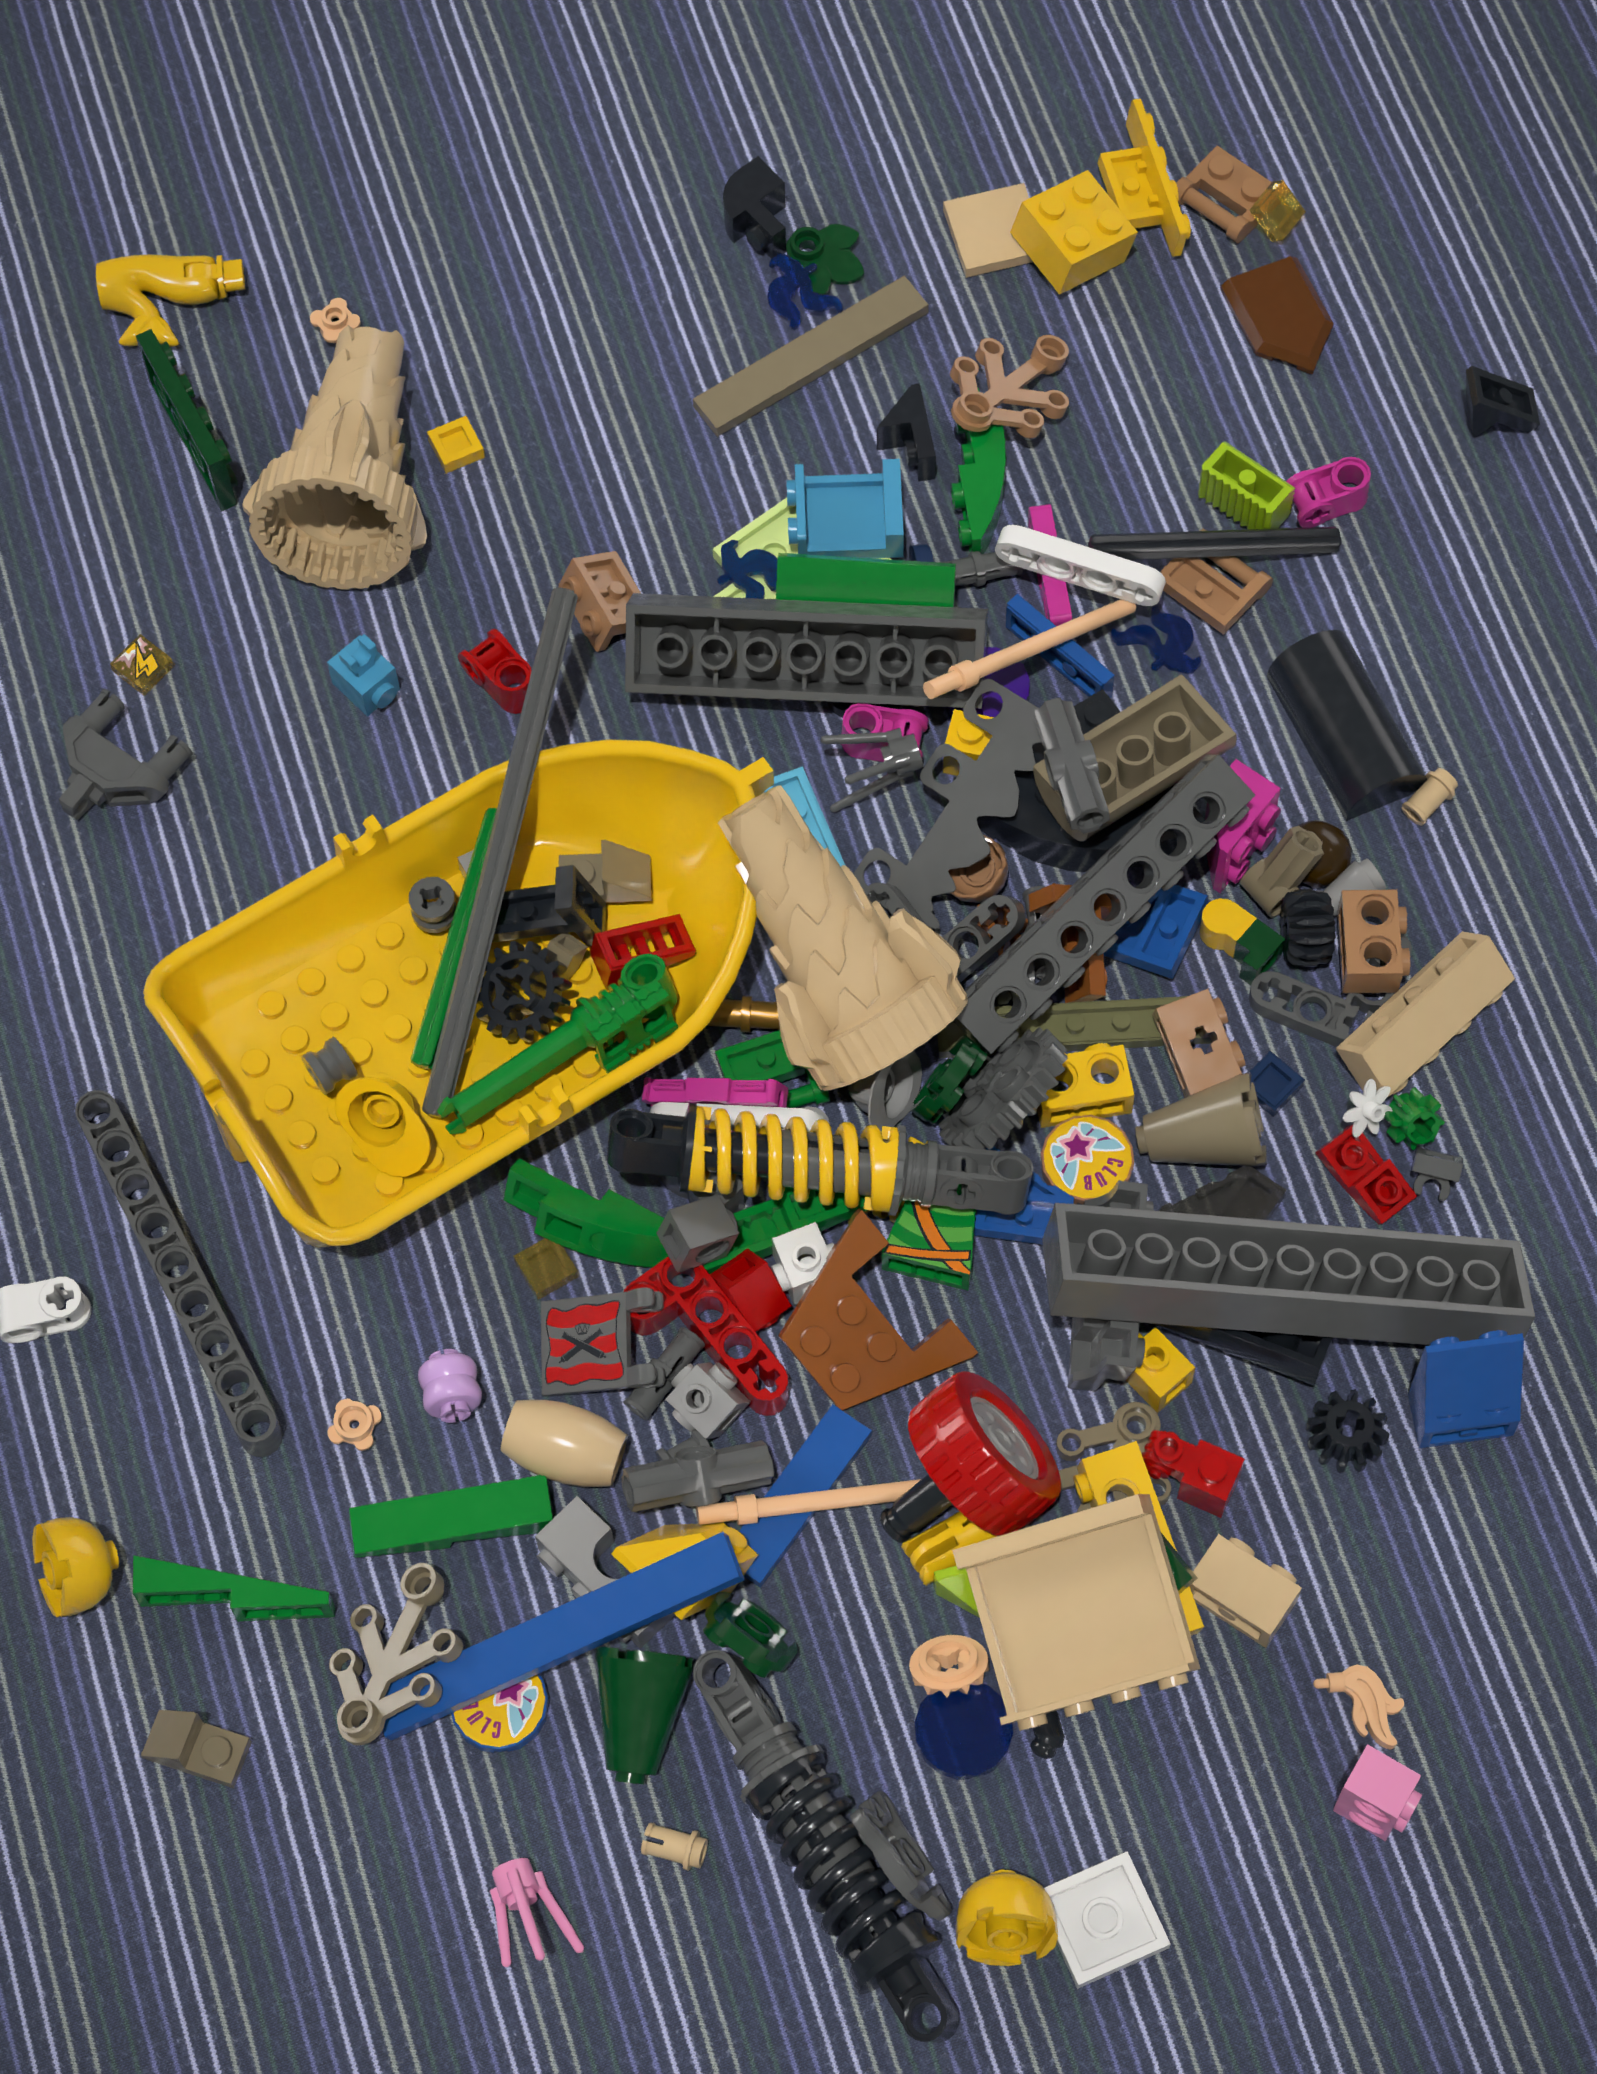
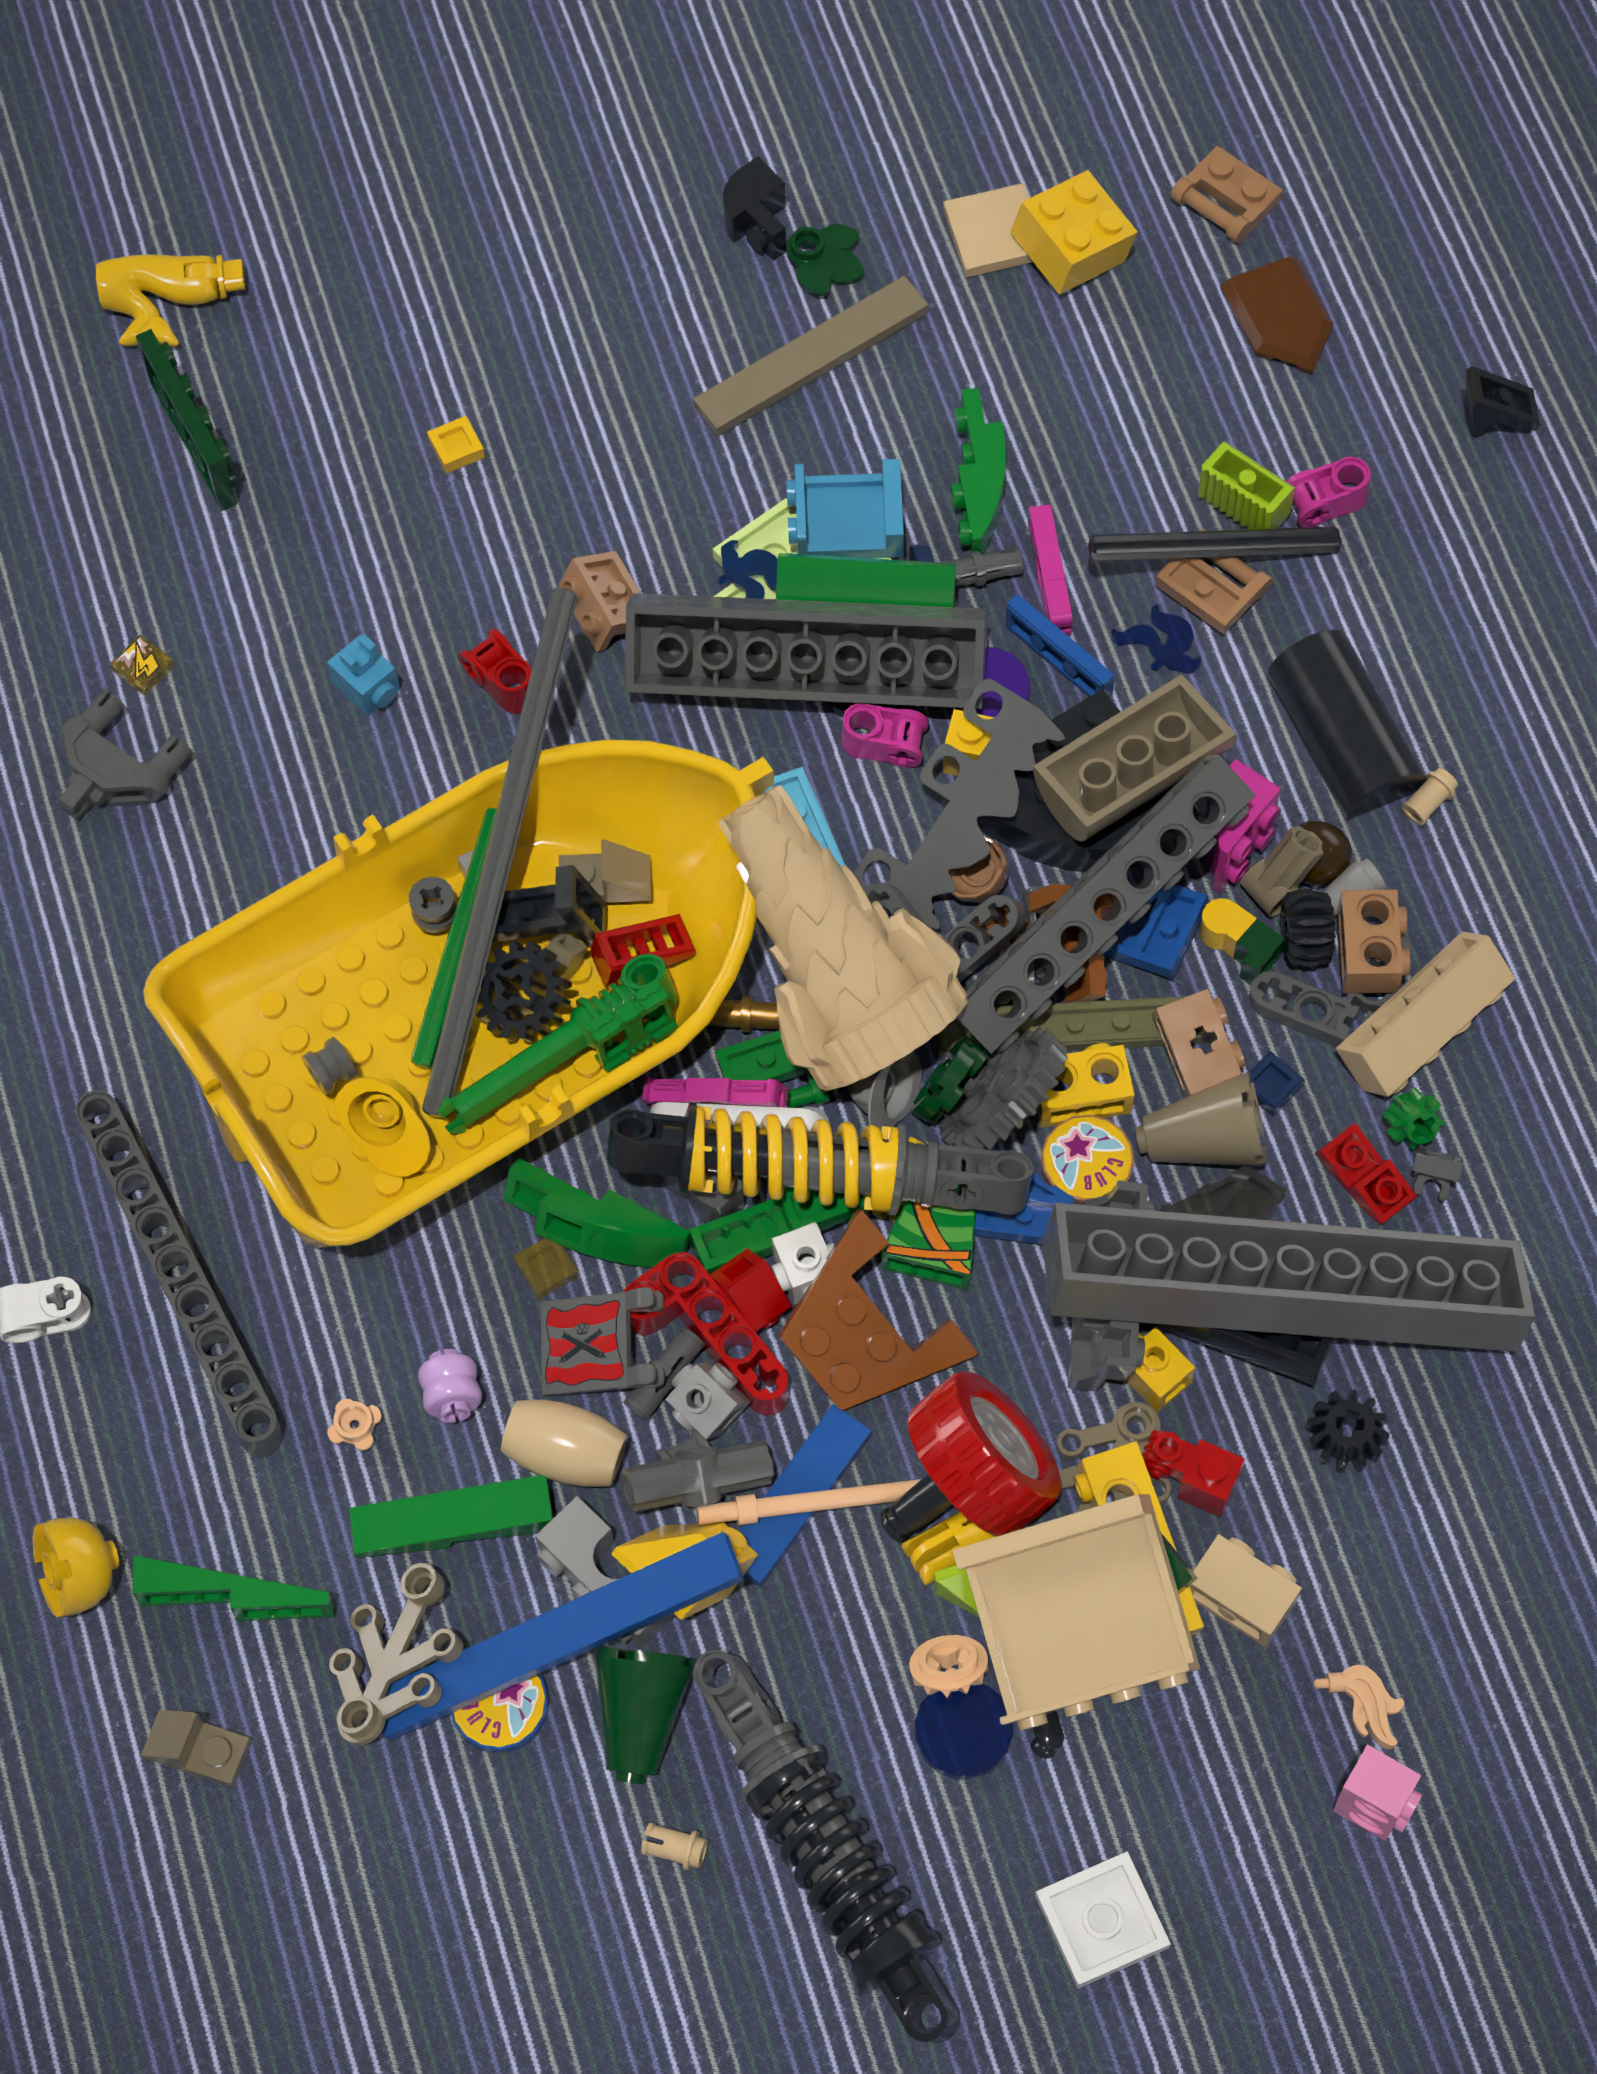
(336, 309): light nougat plate -> none
(336, 499): tan cone -> none
(517, 1888): bright pink plant -> none
(698, 1233): dark grey brick -> none
(749, 1633): dark green plate -> none
(783, 288): clear blue piece -> none
(899, 757): dark grey plant -> none
(899, 1854): dark grey tile -> none
(909, 428): black slope -> none
(967, 673): light nougat bar -> none
(978, 410): medium nougat plant -> none
(1005, 1919): yellow cylinder -> none
(1071, 765): dark grey piece -> none
(1080, 565): white beam -> none
(1140, 183): yellow bracket -> none
(1277, 210): clear yellow tile -> none
(1368, 1108): white plant -> none
(1468, 1389): blue slope -> none

